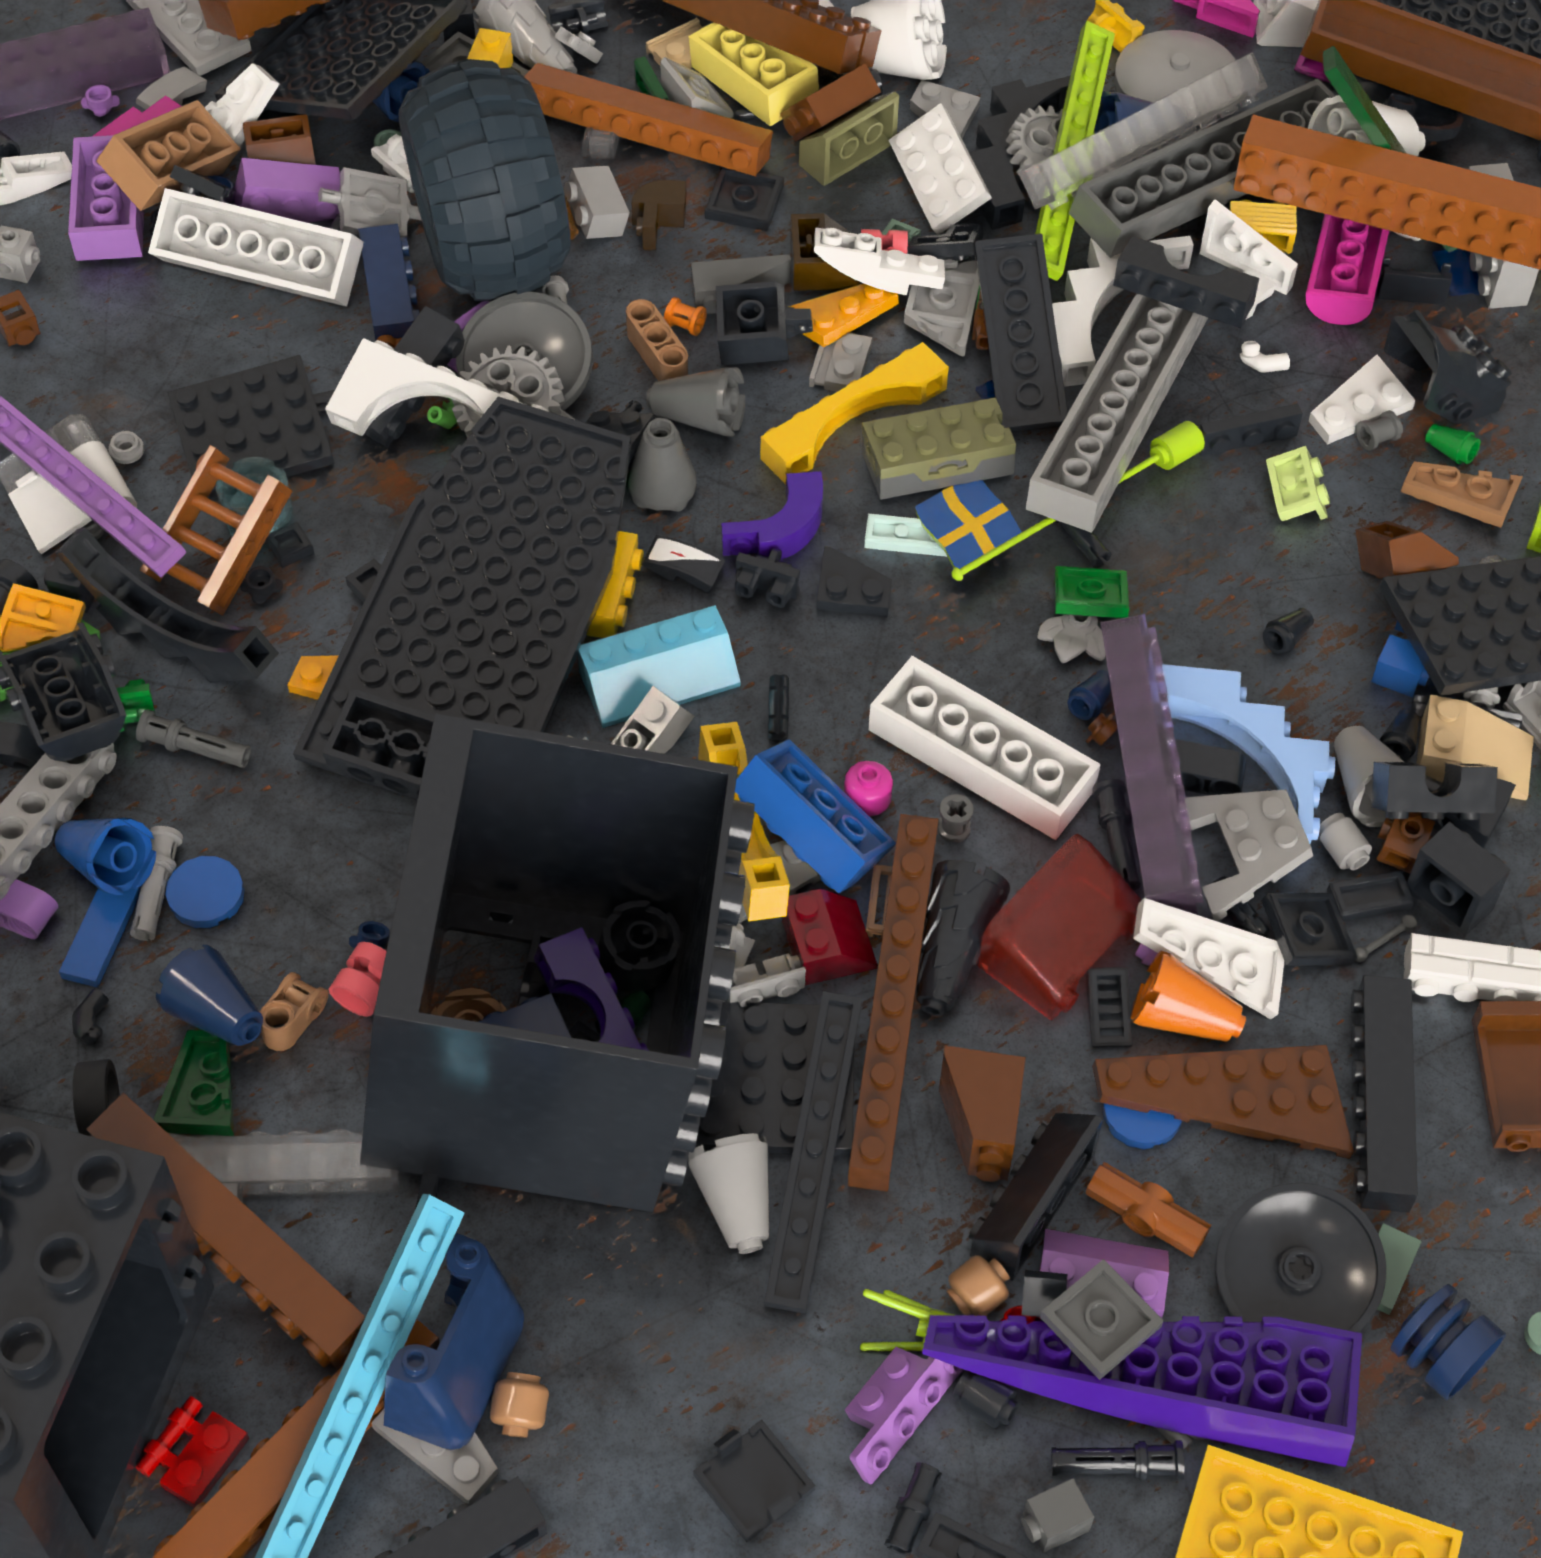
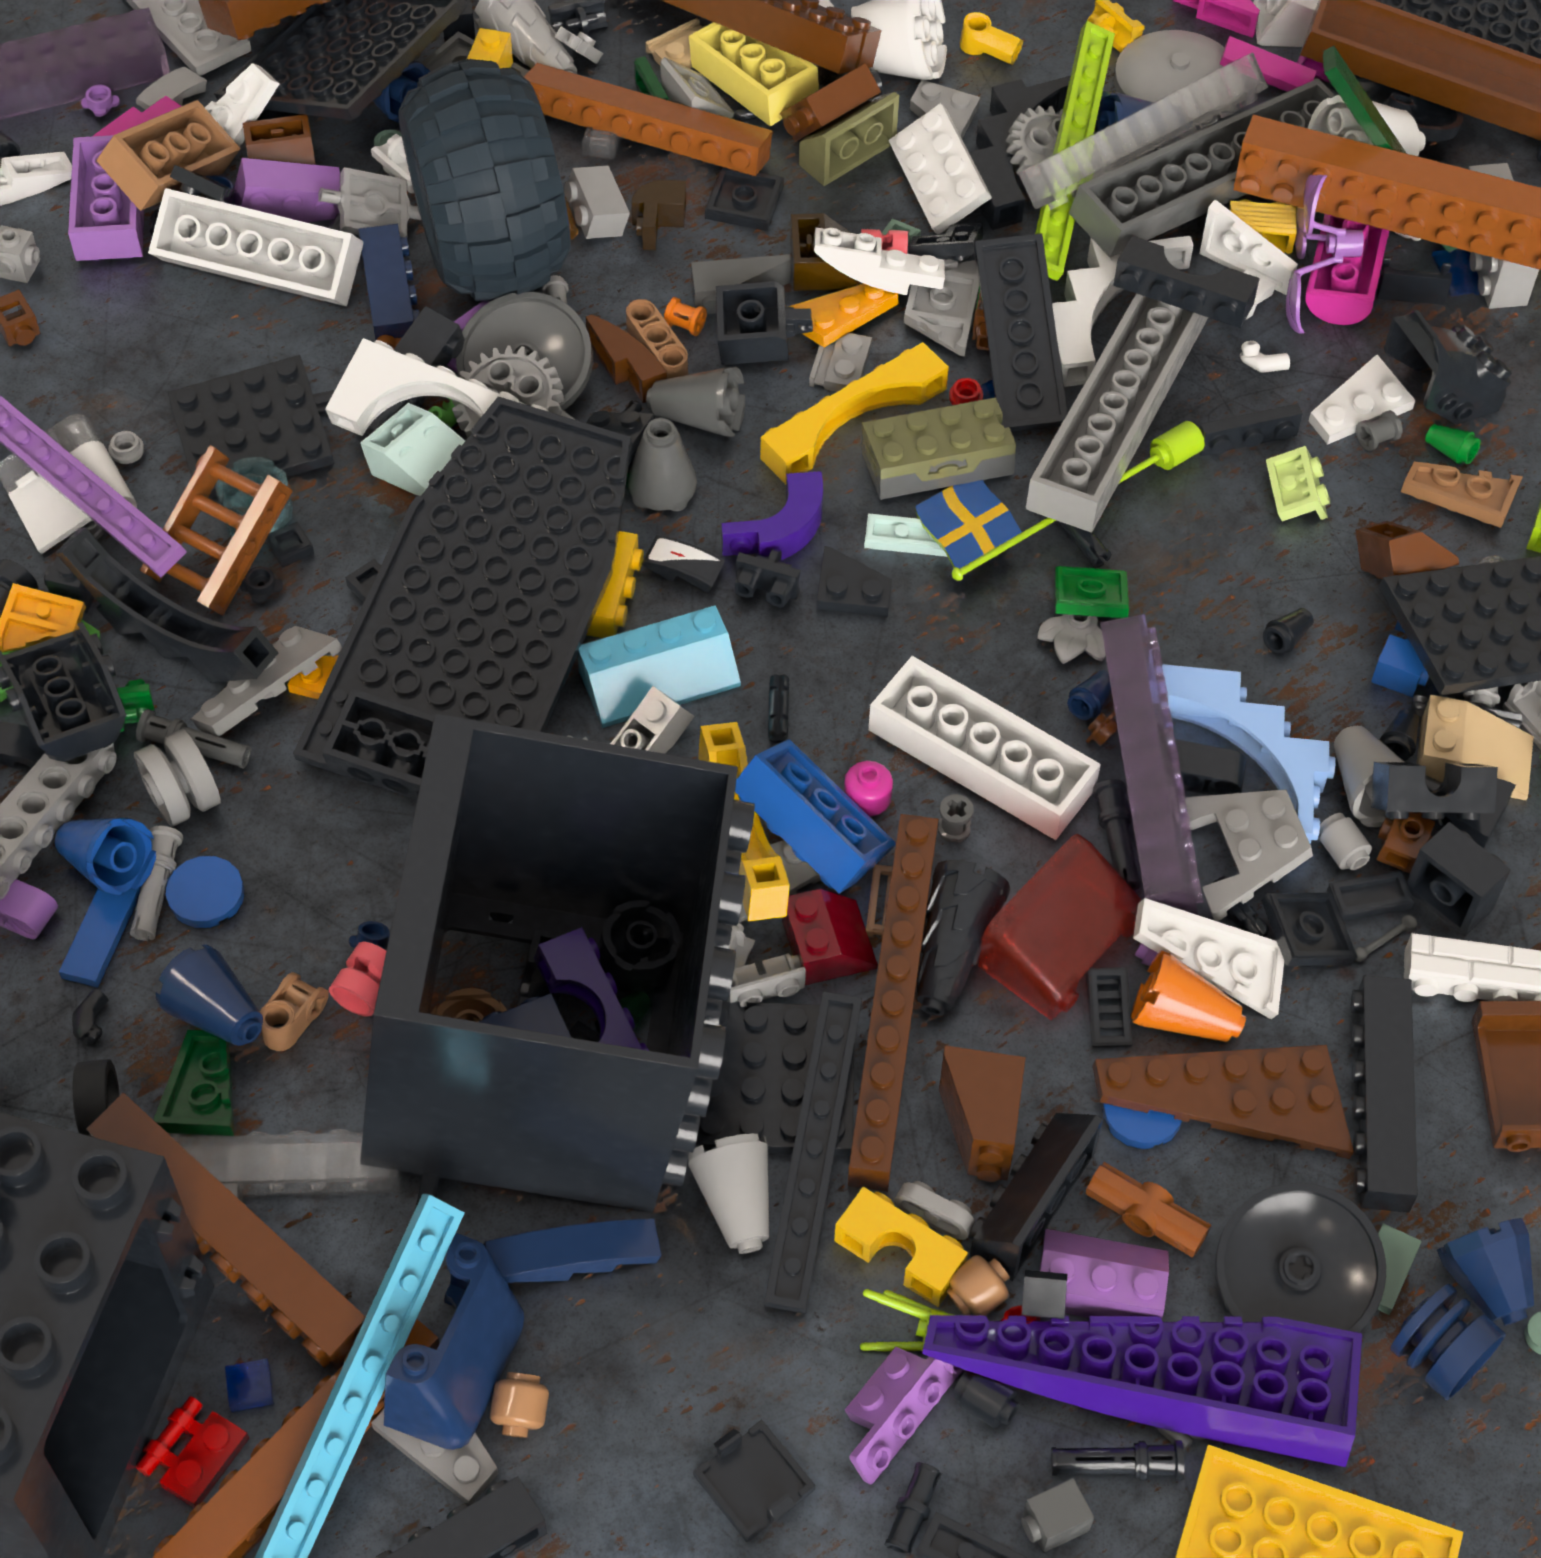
(179, 777): none -> light grey wheel
(249, 1385): none -> clear blue tile
(297, 653): none -> light grey wing
(410, 448): none -> light aqua slope
(572, 1249): none -> dark blue slope
(624, 356): none -> reddish brown slope
(876, 1223): none -> yellow arch
(946, 1216): none -> light grey plate
(965, 391): none -> red plate
(981, 37): none -> yellow piece
(1101, 1319): dark grey plate -> none
(1275, 69): none -> dark pink tile
(1338, 242): none -> medium lavender plant
(1494, 1269): none -> dark blue cone

